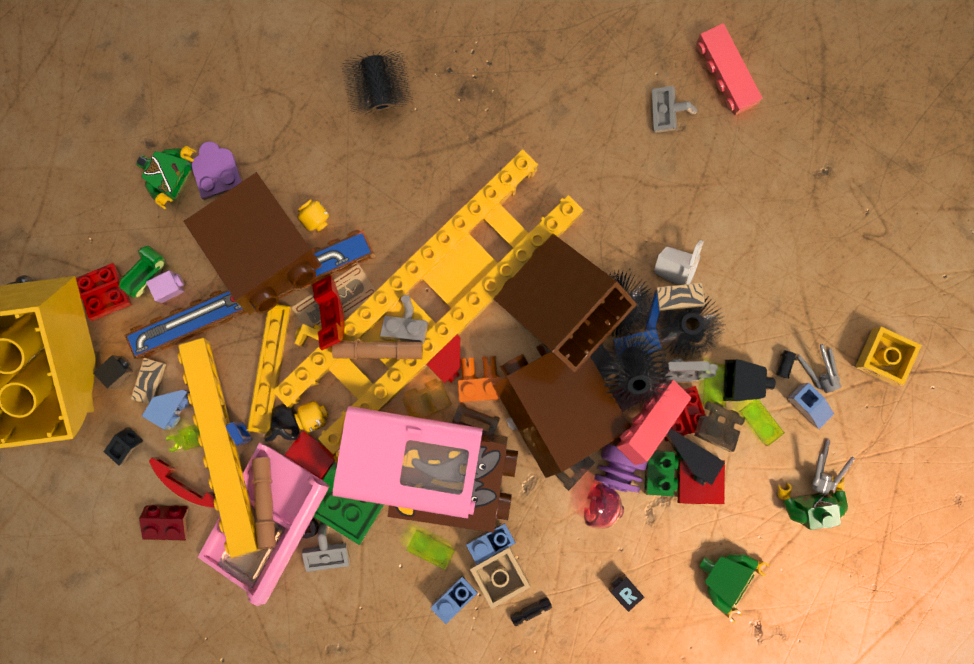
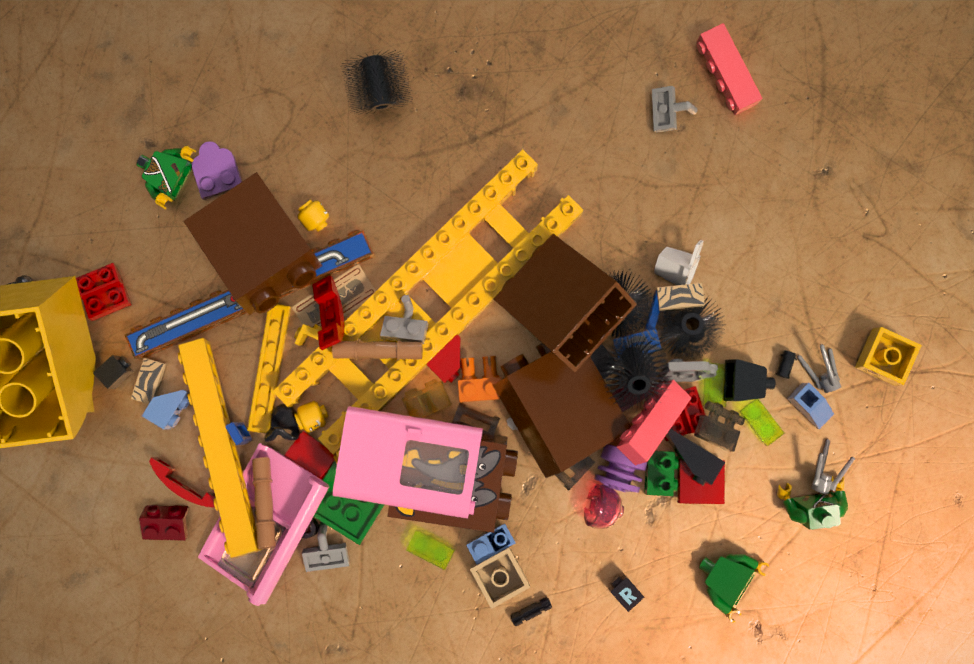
(122, 445): black bracket -> none
(145, 269): green animal -> none
(166, 286): lavender brick -> none
(187, 438): clear neon green plate -> none
(453, 600): medium blue slope -> none

